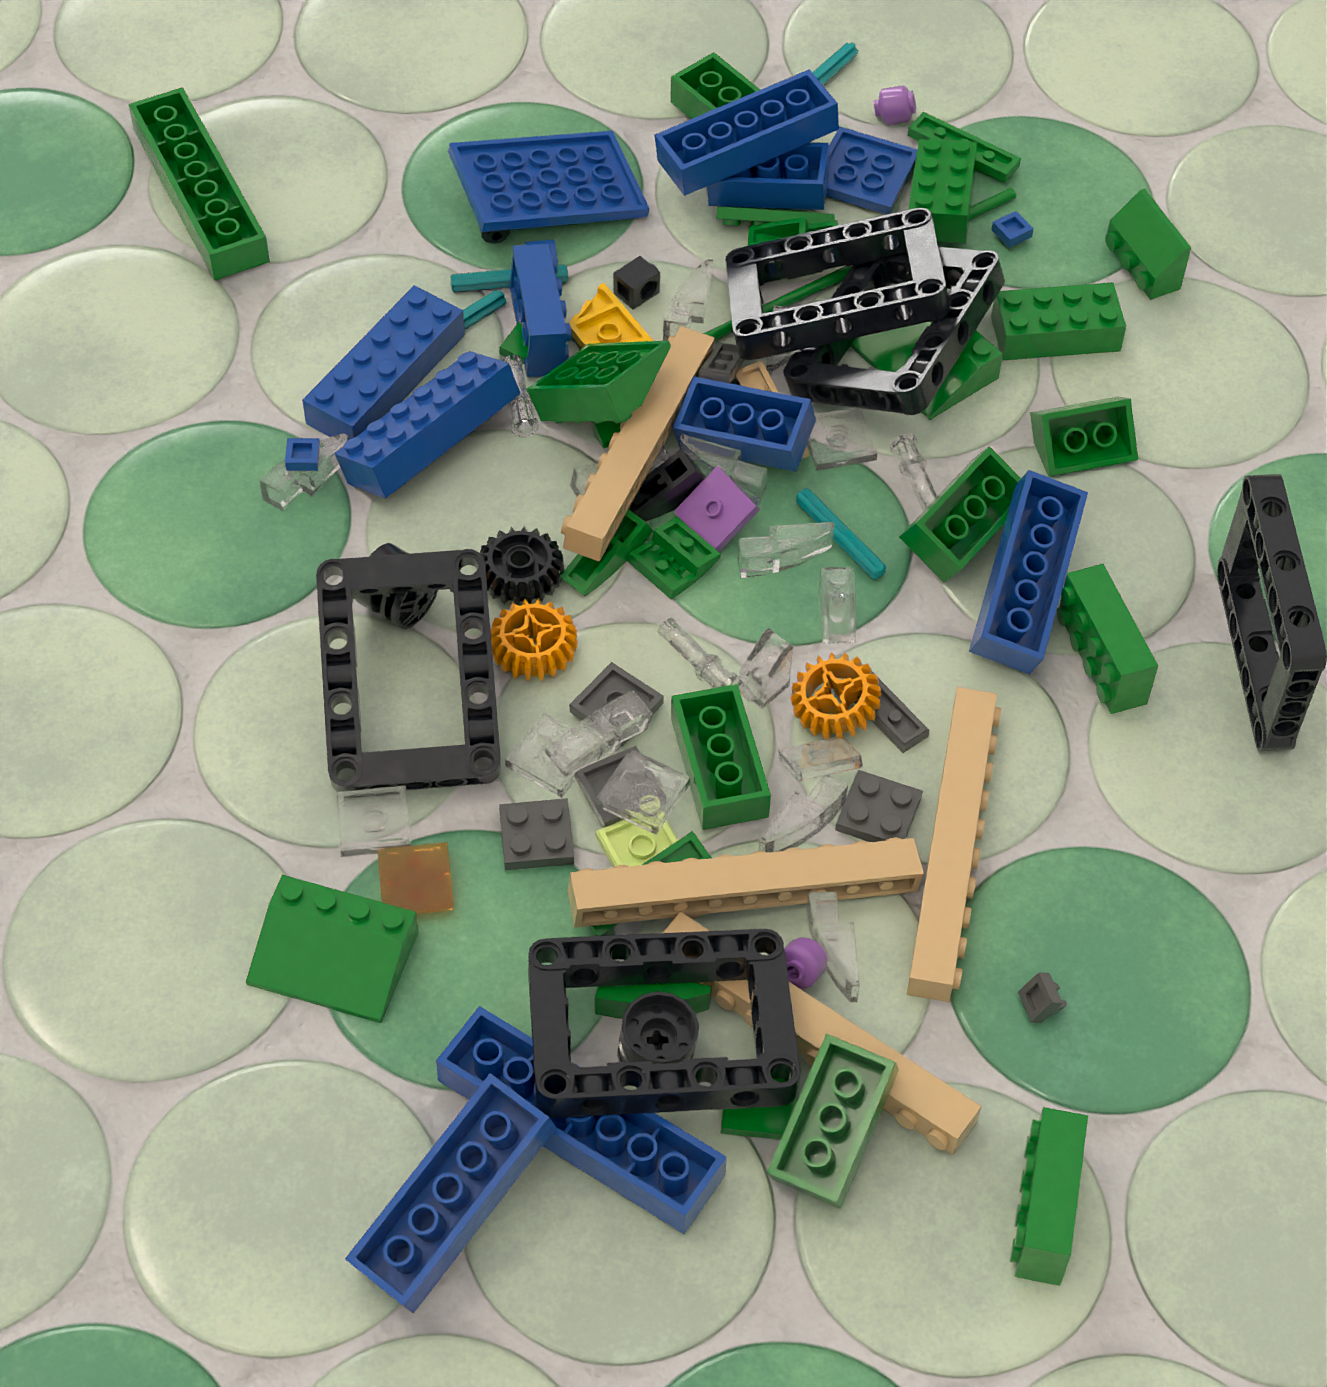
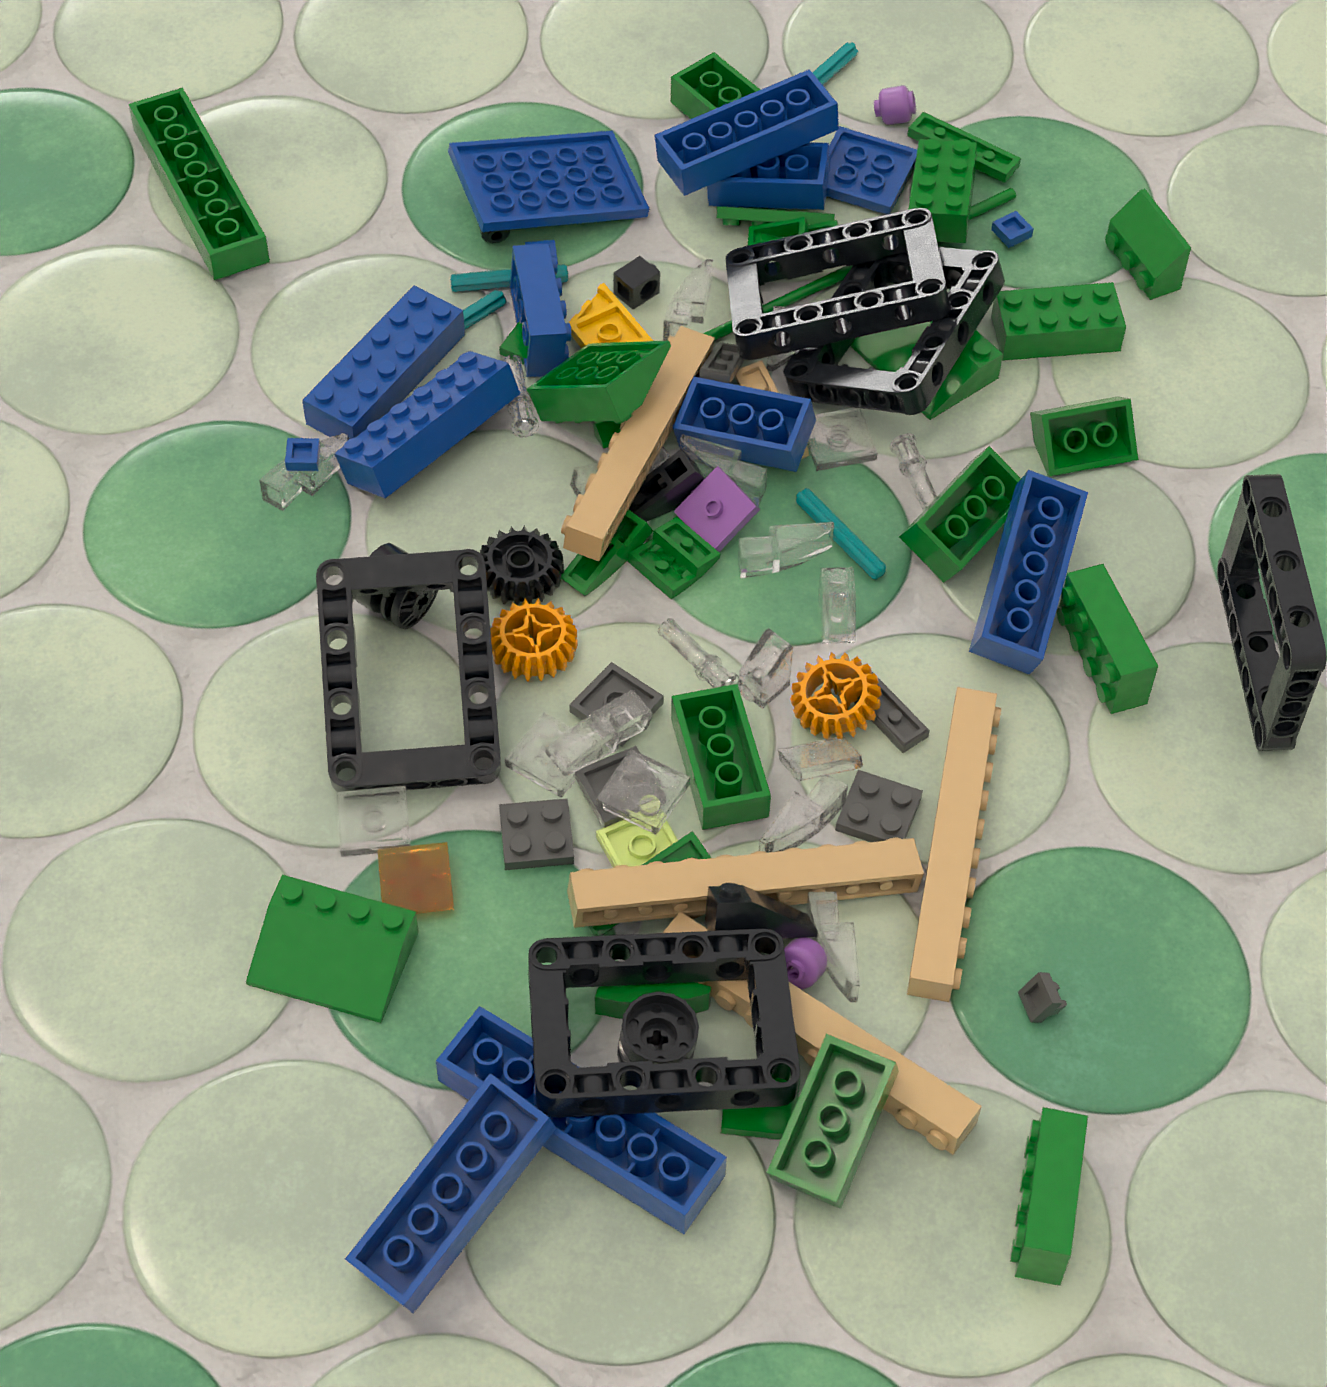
(742, 908): none -> black slope

